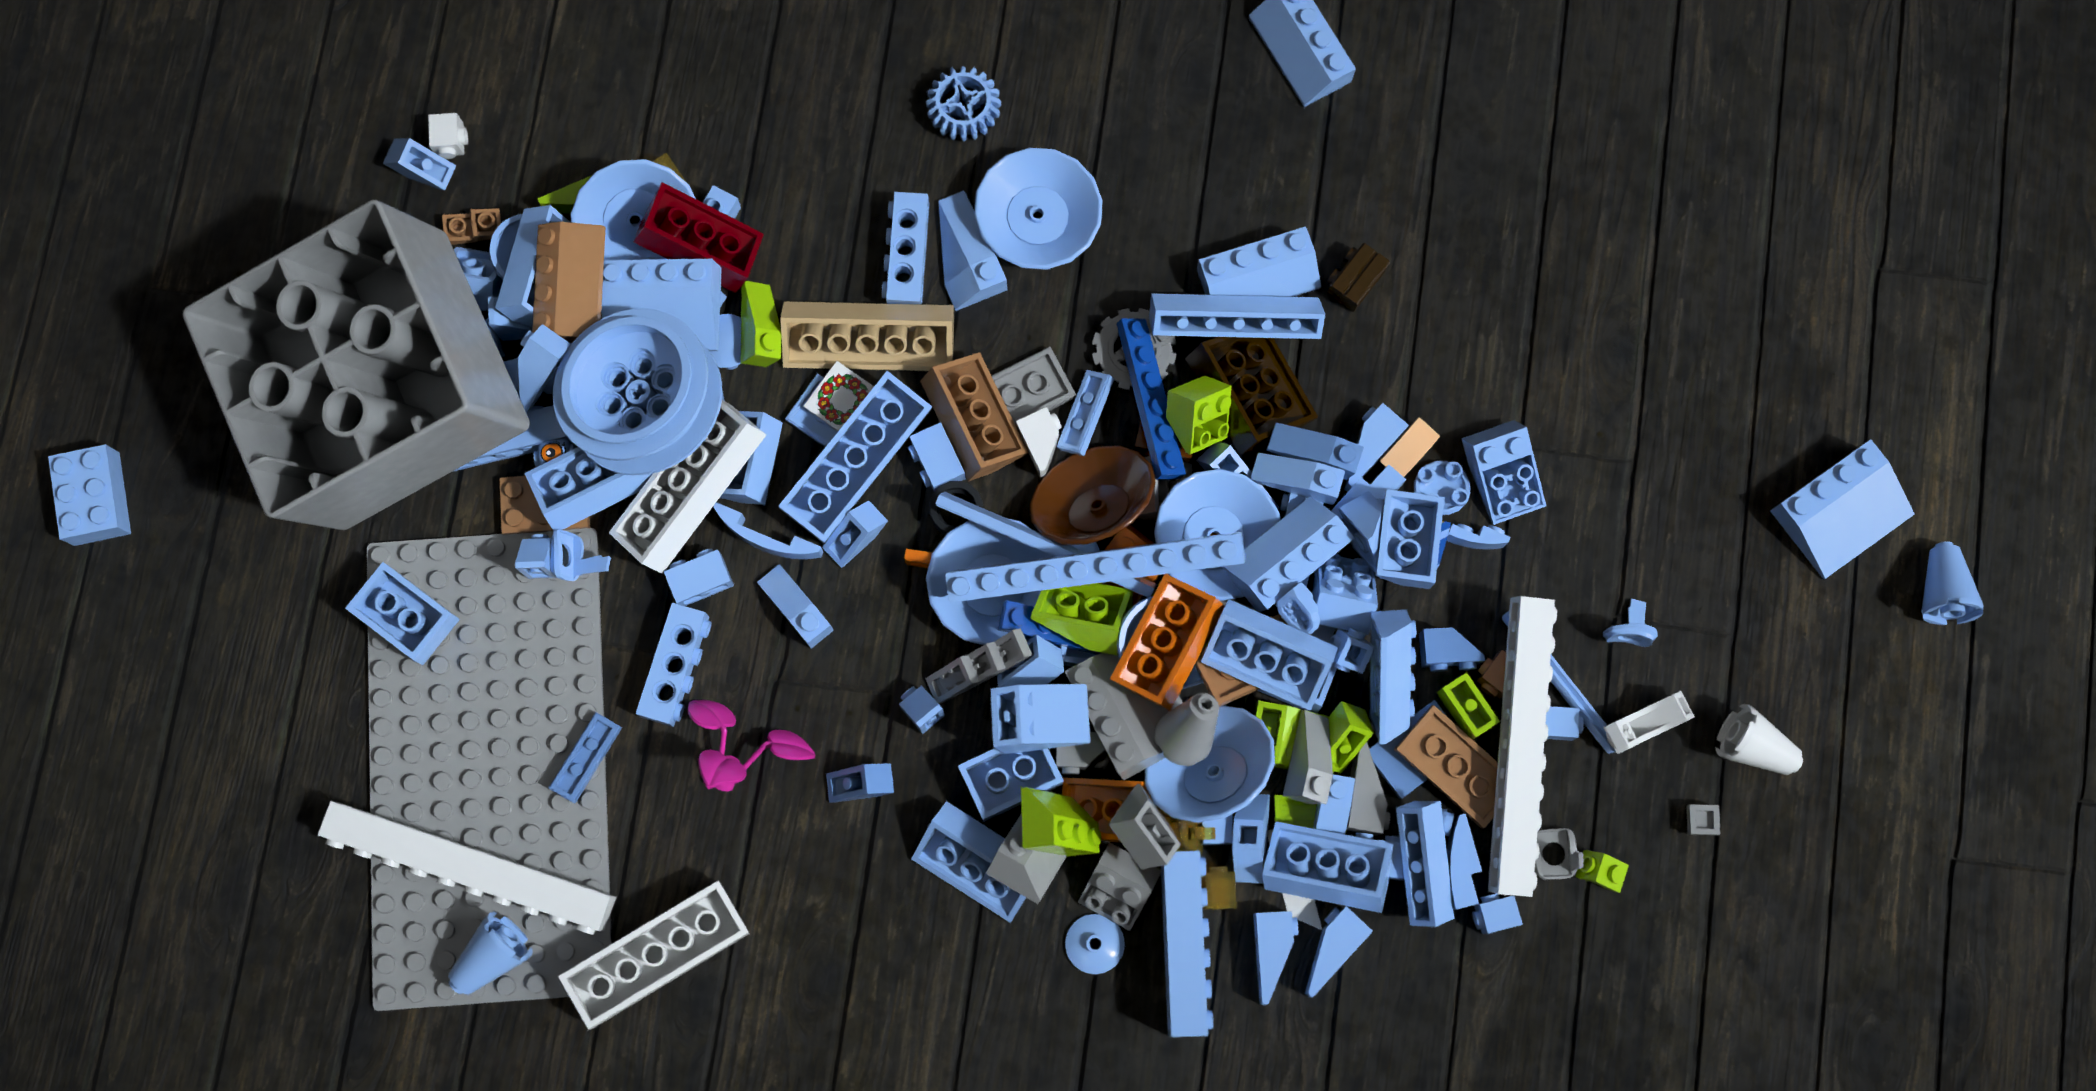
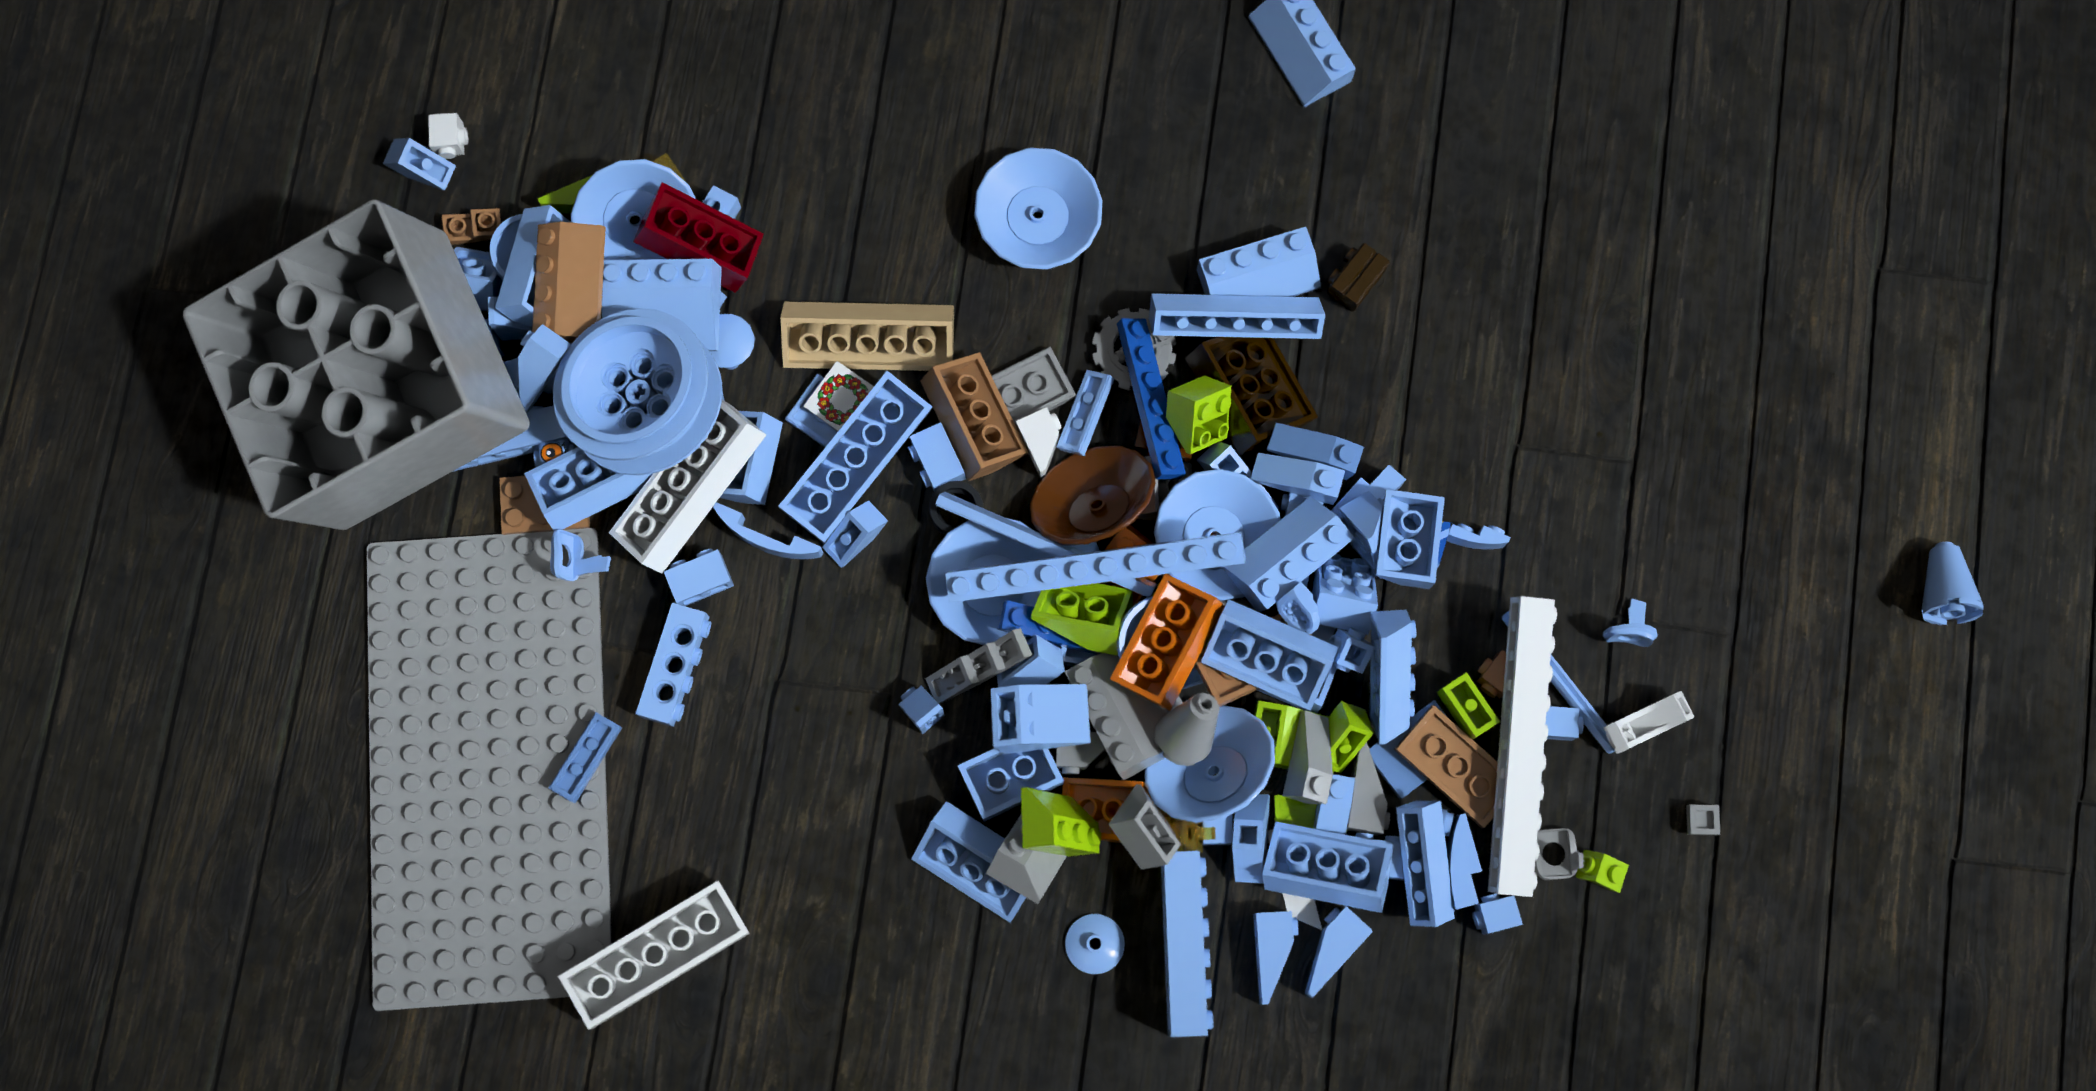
(89, 495): light blue brick -> none
(402, 613): light blue brick -> none
(466, 866): white brick -> none
(490, 953): light blue cone -> none
(534, 557): light blue slope -> none
(725, 771): dark pink plant -> none
(759, 326): lime slope -> none
(795, 606): light blue slope -> none
(860, 782): medium blue slope -> none
(914, 208): light blue brick -> none
(917, 558): orange tile -> none
(968, 262): light blue wedge -> none
(983, 94): light blue gear -> none
(1119, 887): light grey slope -> none
(1220, 889): clear yellow brick -> none
(1377, 435): light blue slope -> none
(1410, 447): light nougat slope -> none
(1444, 480): light blue dish -> none
(1447, 648): medium blue slope -> none
(1505, 471): light blue slope -> none
(1756, 742): white cone -> none
(1845, 509): light blue slope -> none

